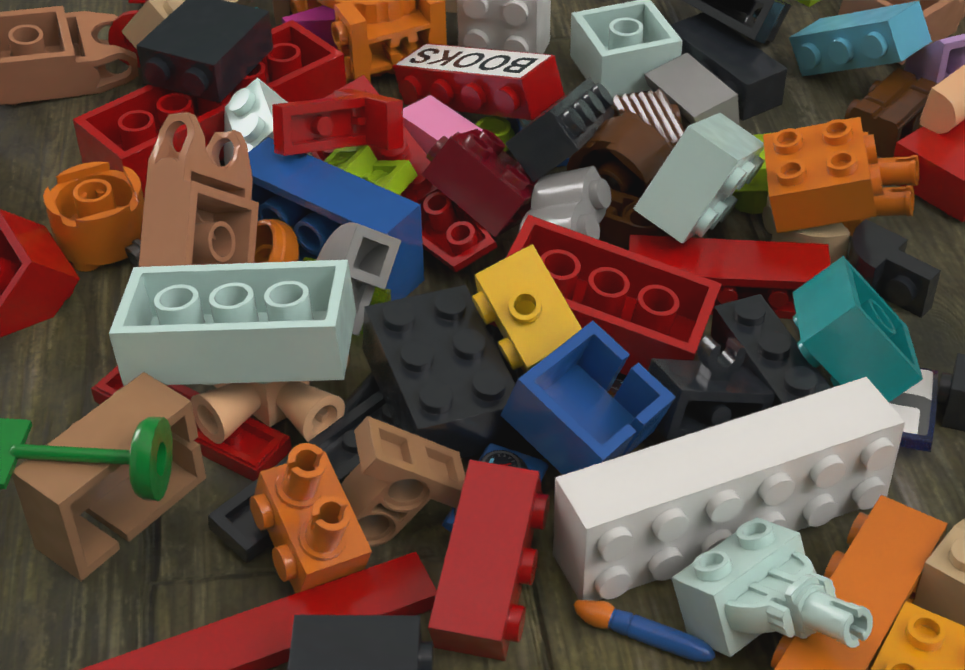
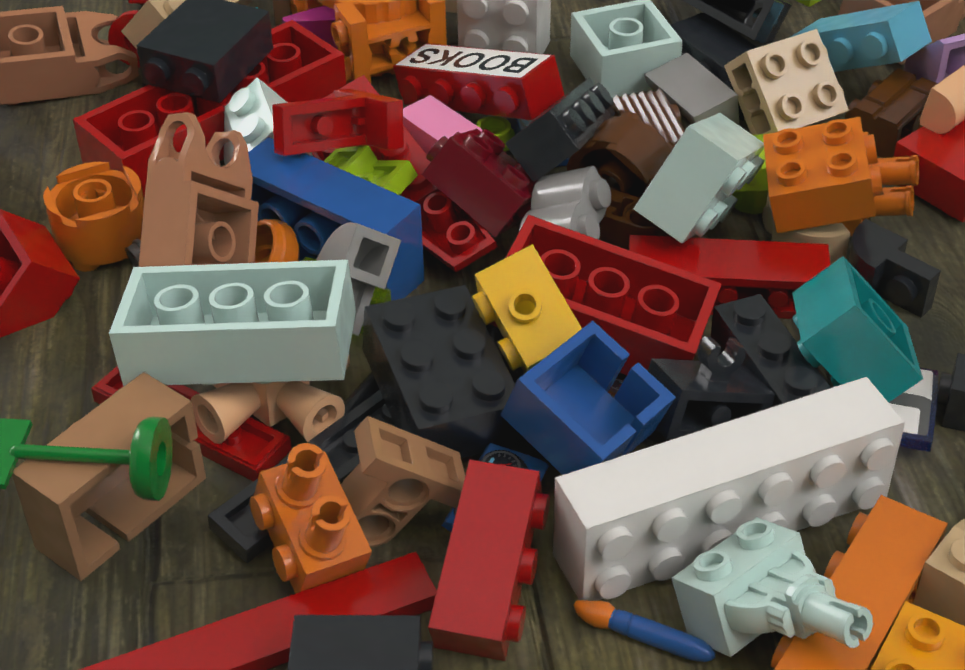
(787, 84): none -> tan brick

